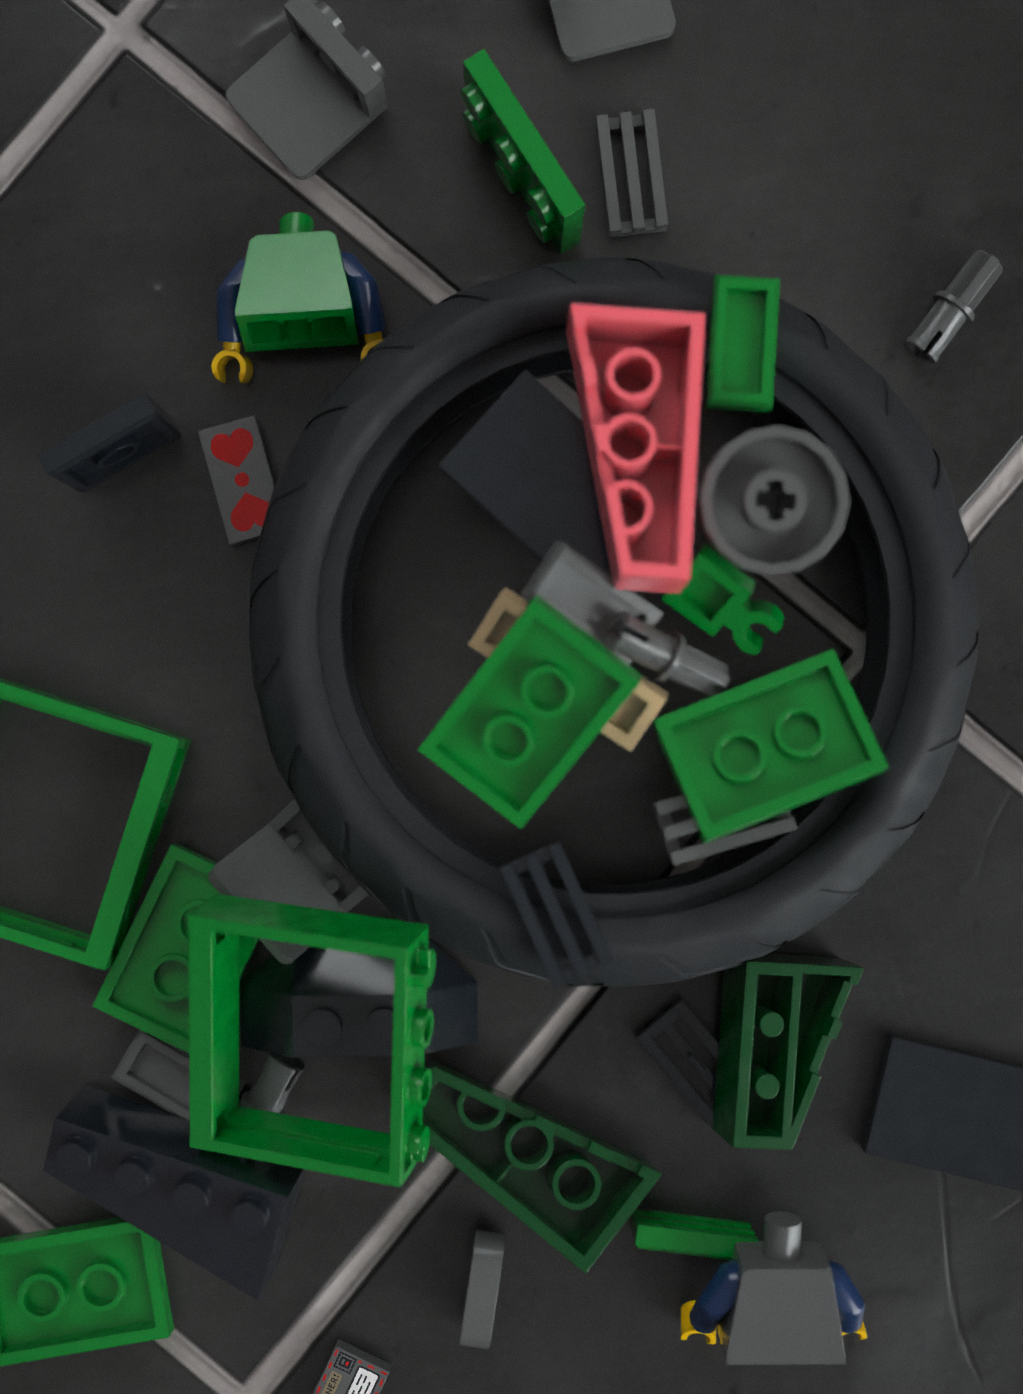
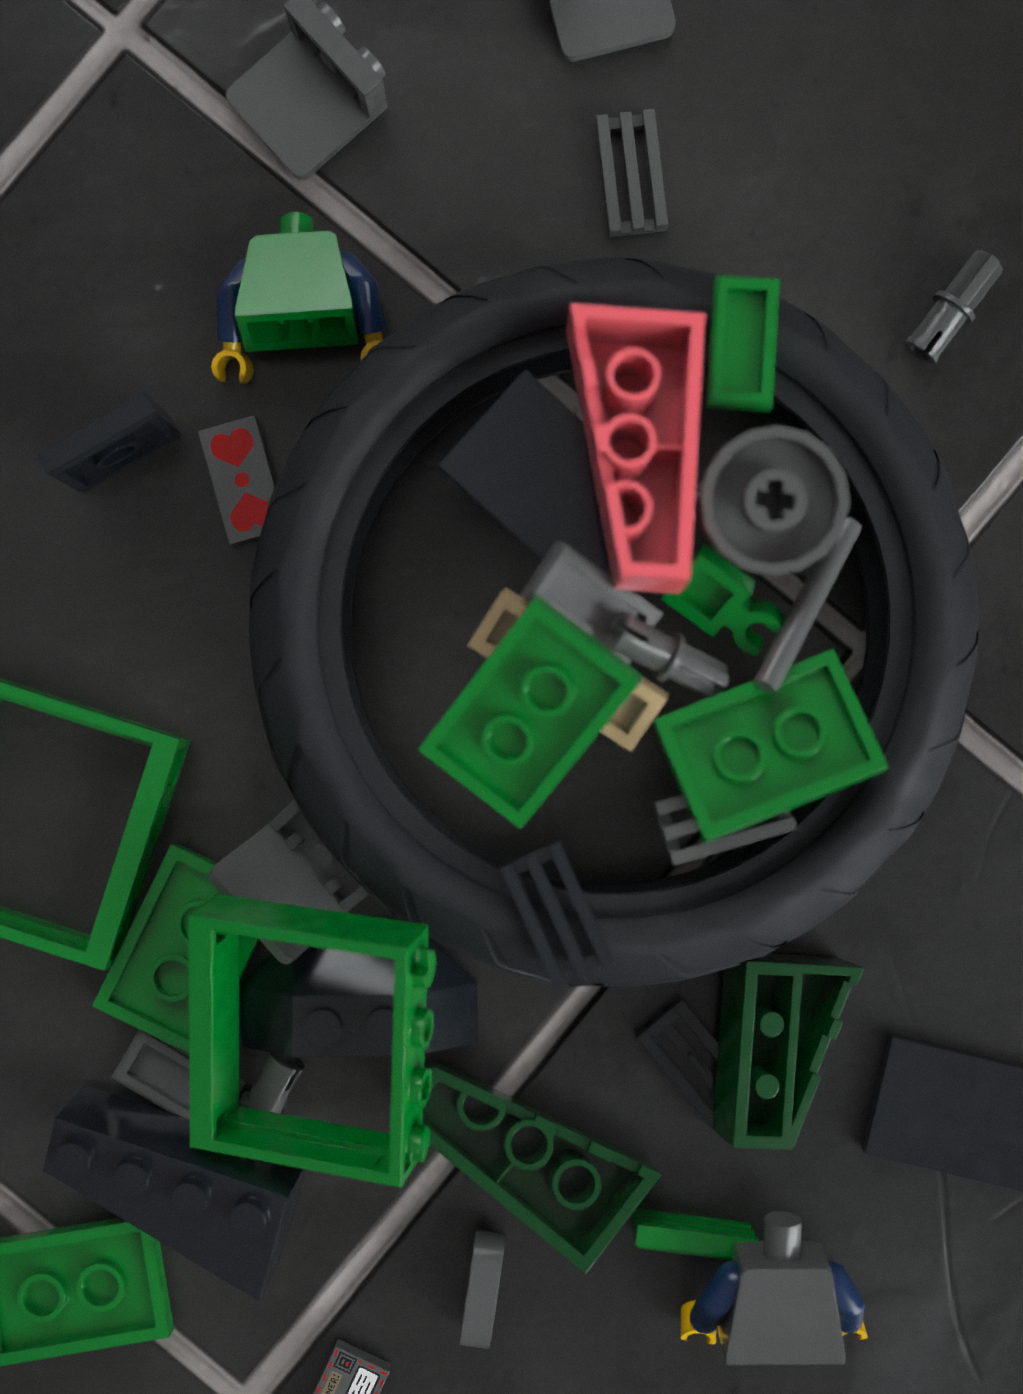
(523, 155): green plate -> none
(805, 610): none -> dark grey bar

